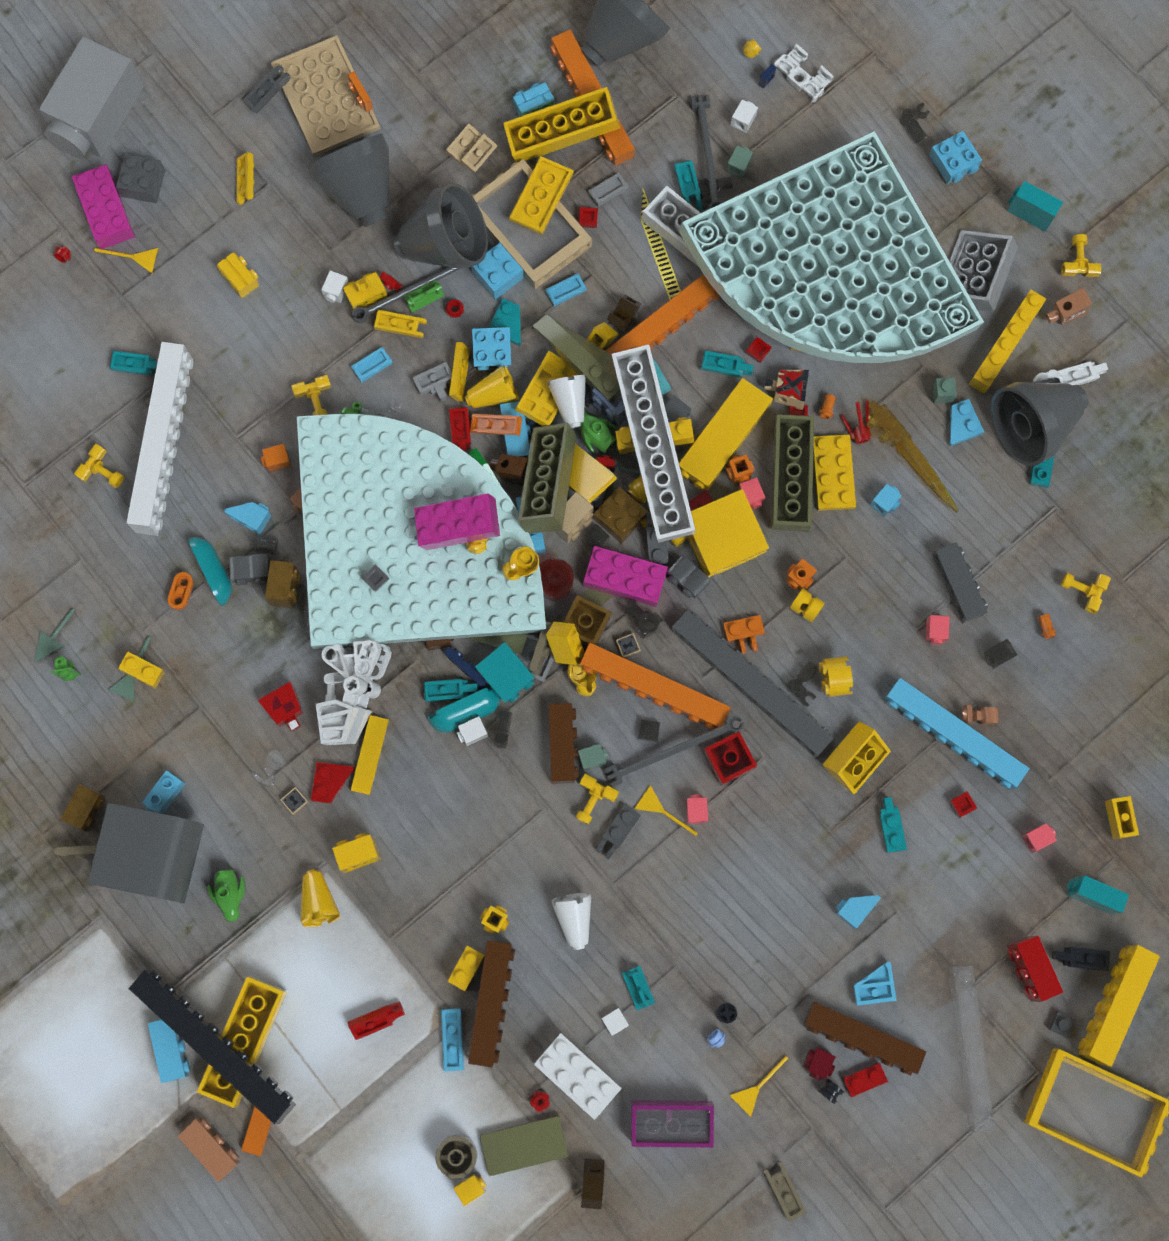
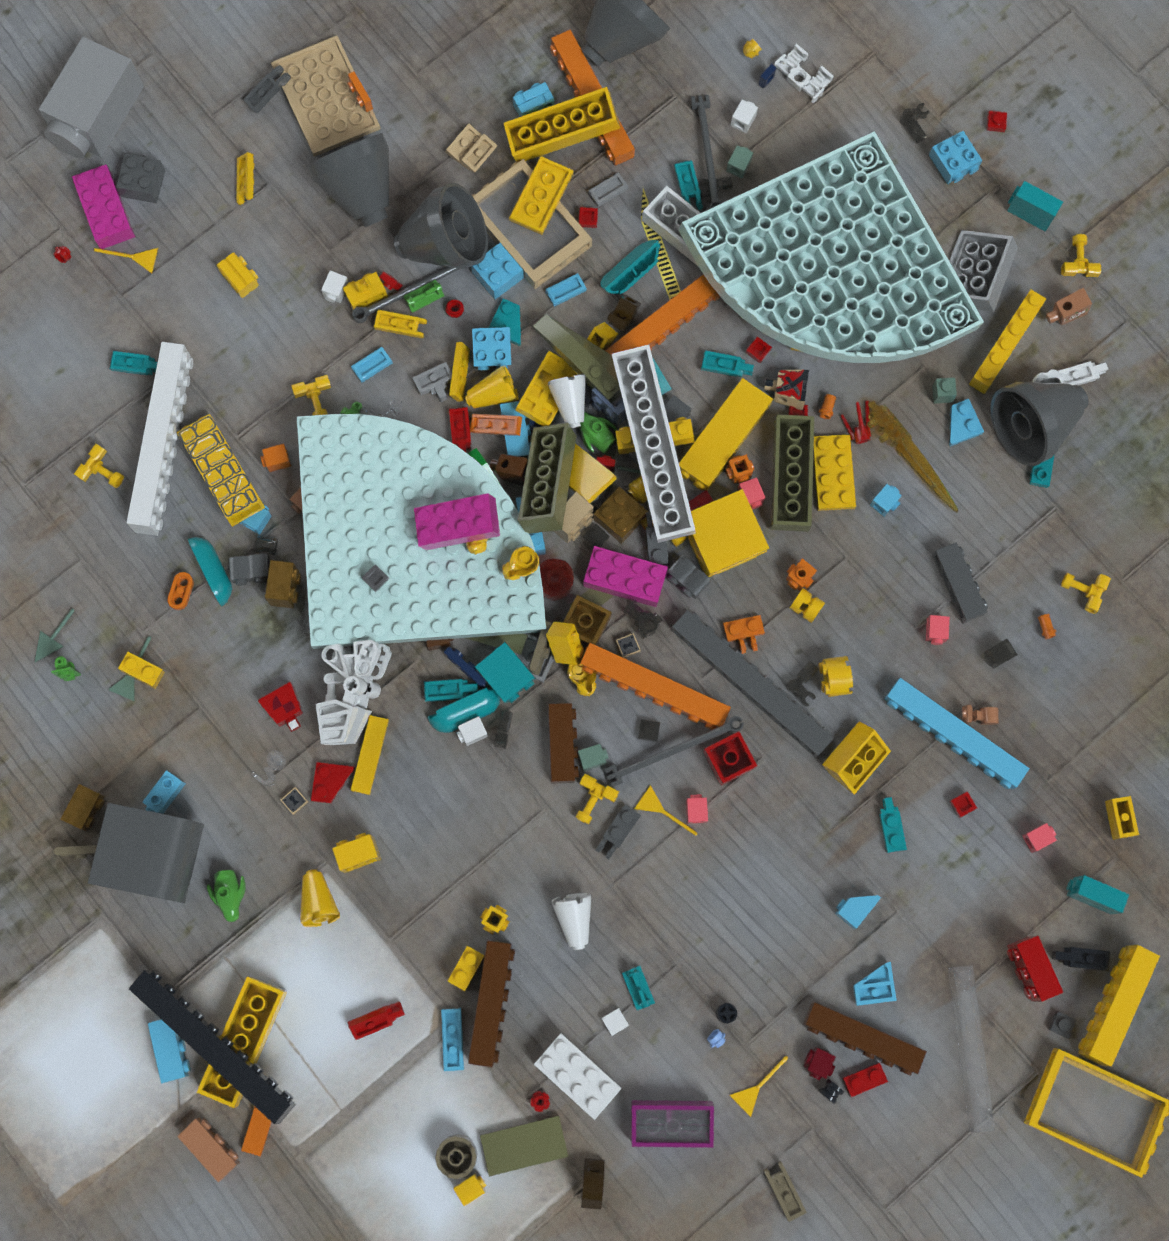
(220, 470): none -> yellow brick
(631, 268): none -> teal brick
(996, 121): none -> red plate

